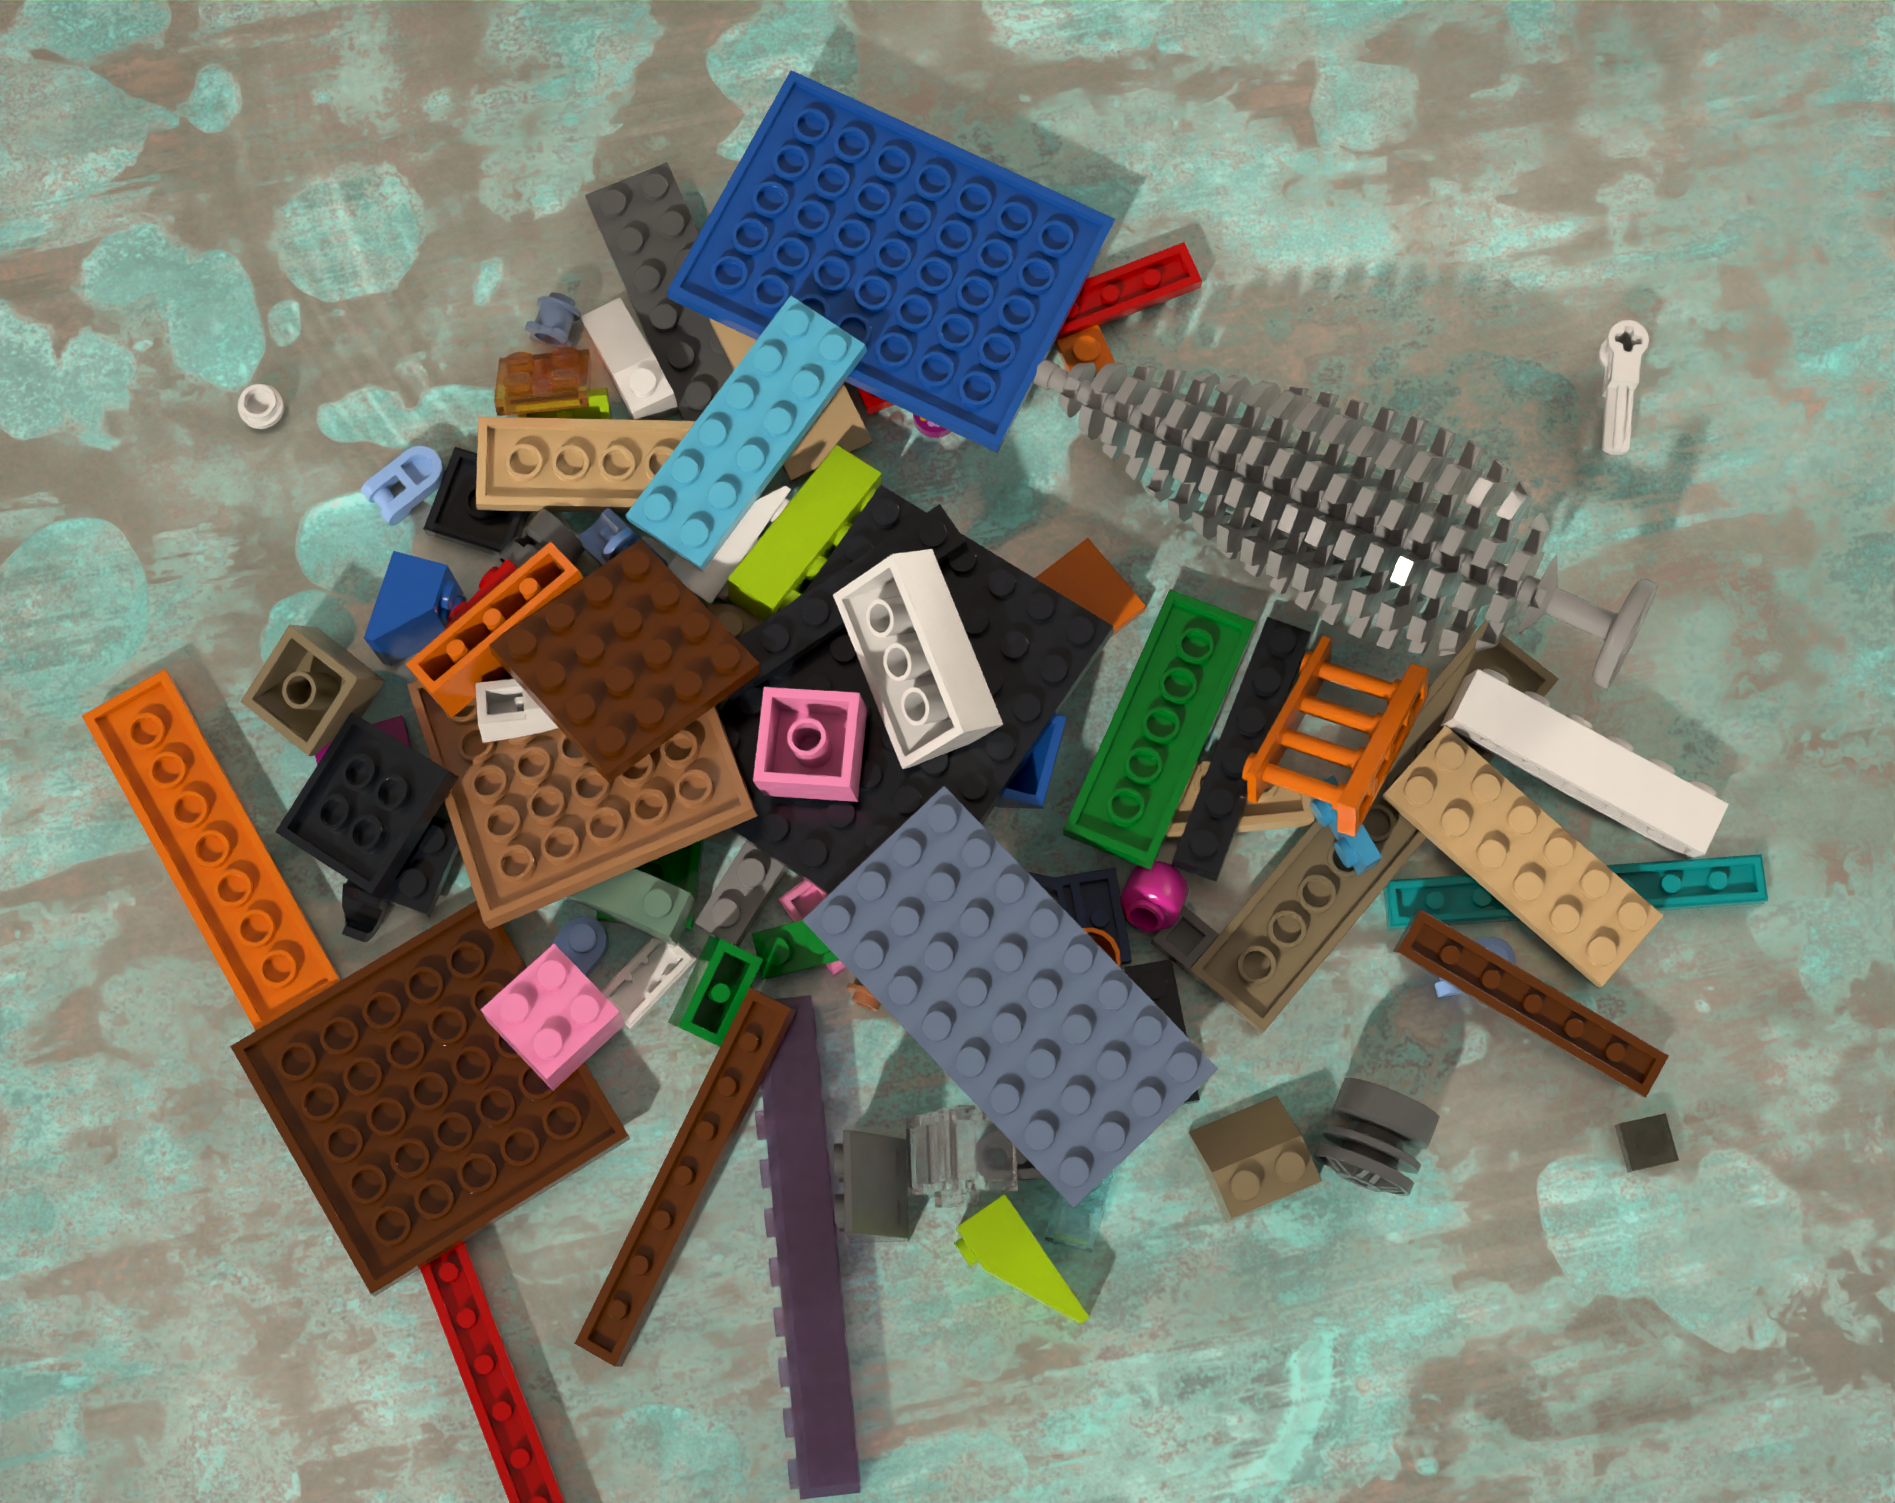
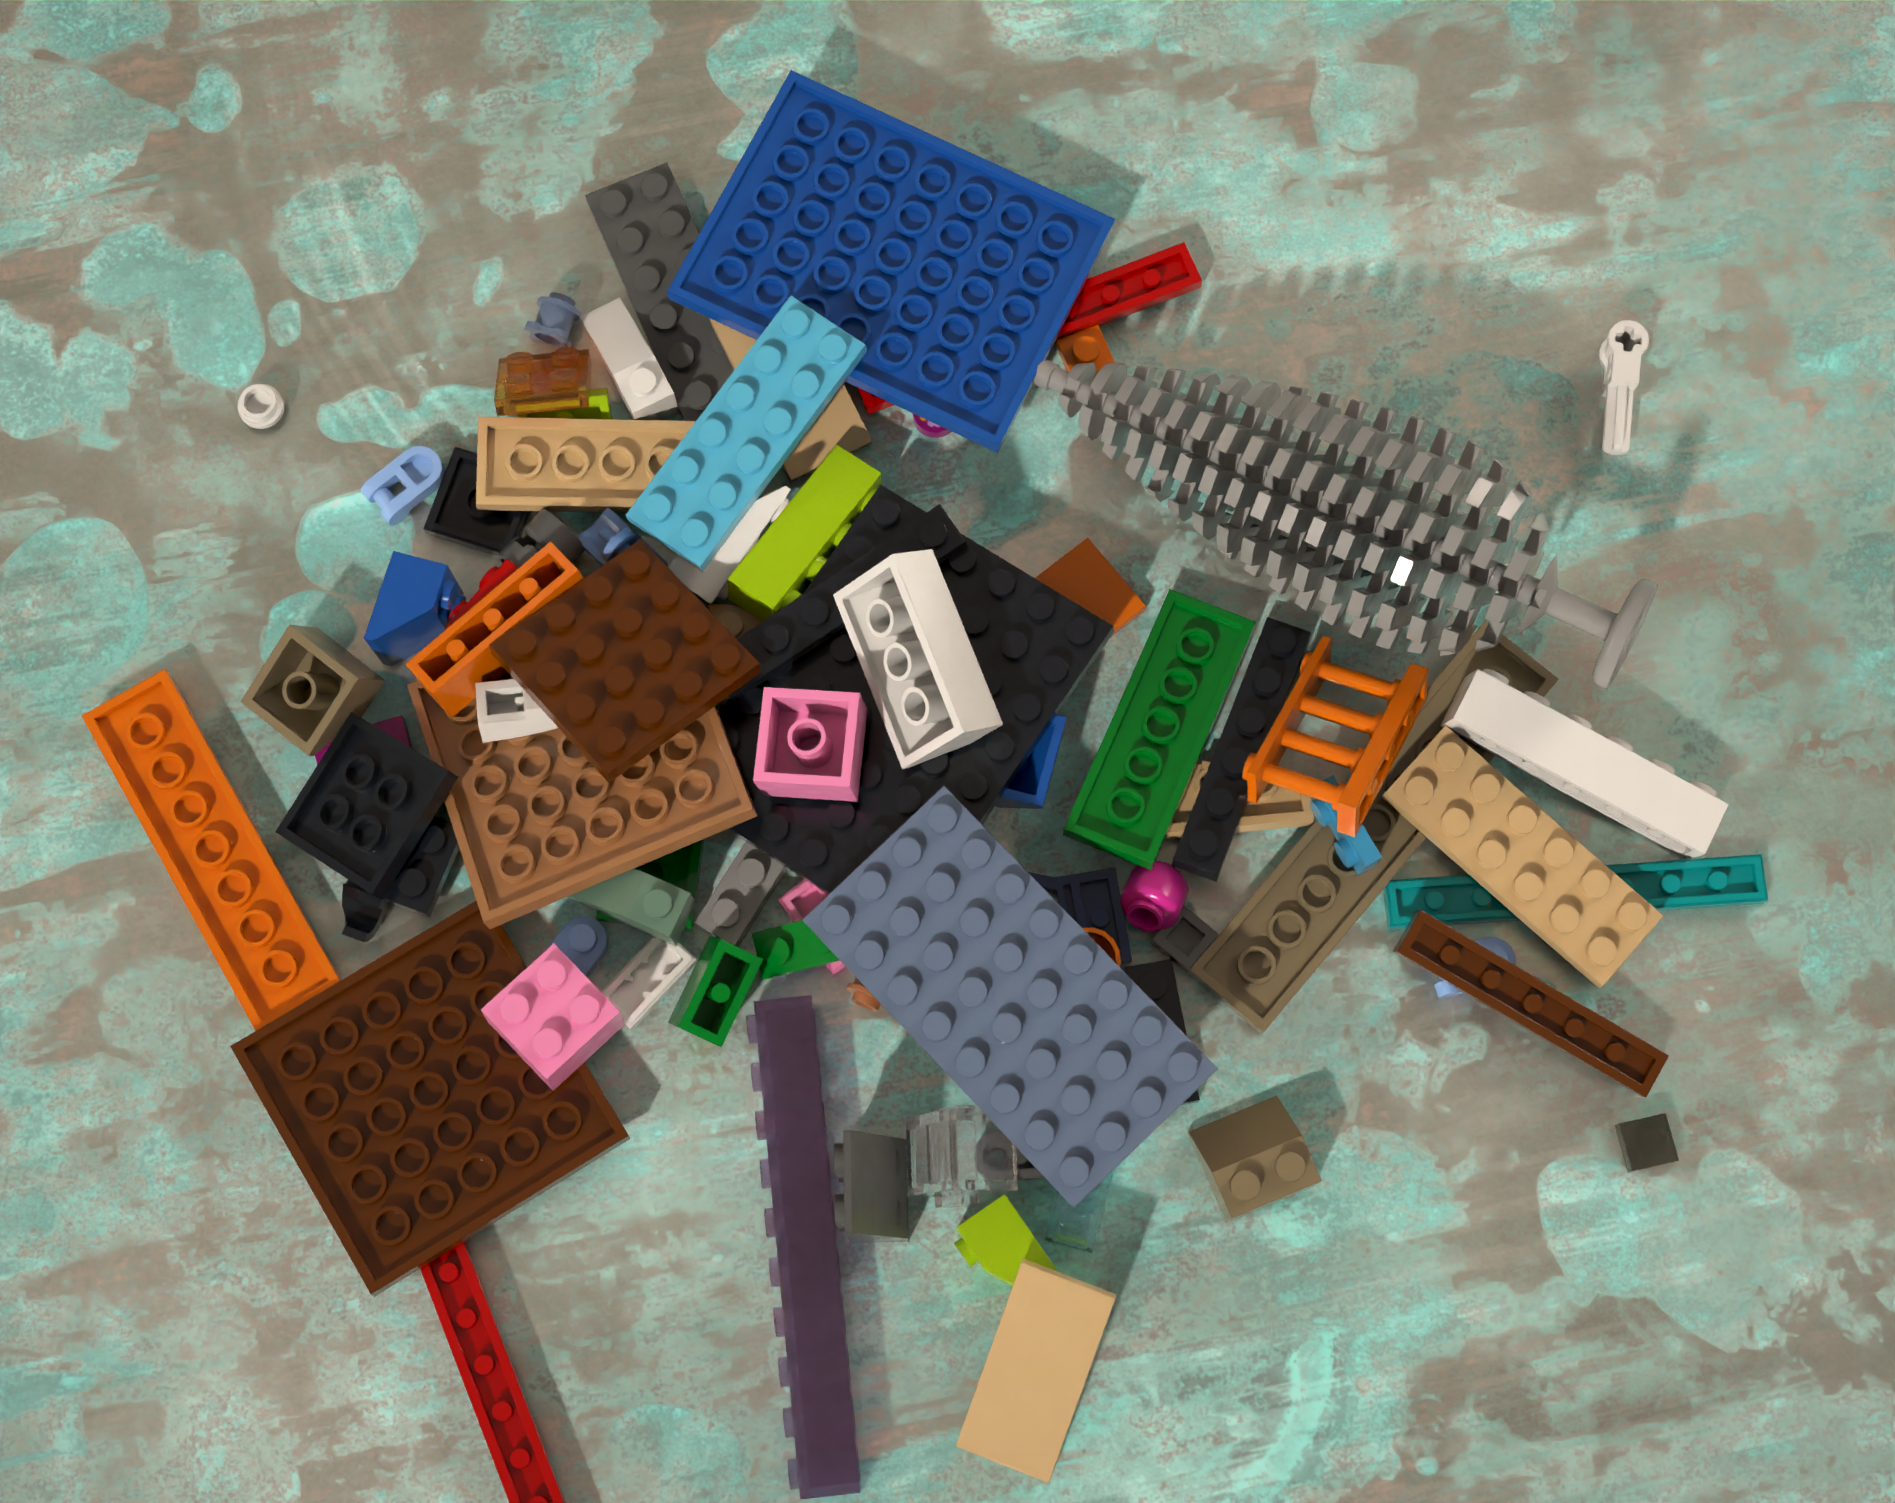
(685, 1178): reddish brown plate -> none
(1036, 1370): none -> tan tile
(1377, 1133): dark grey wheel -> none

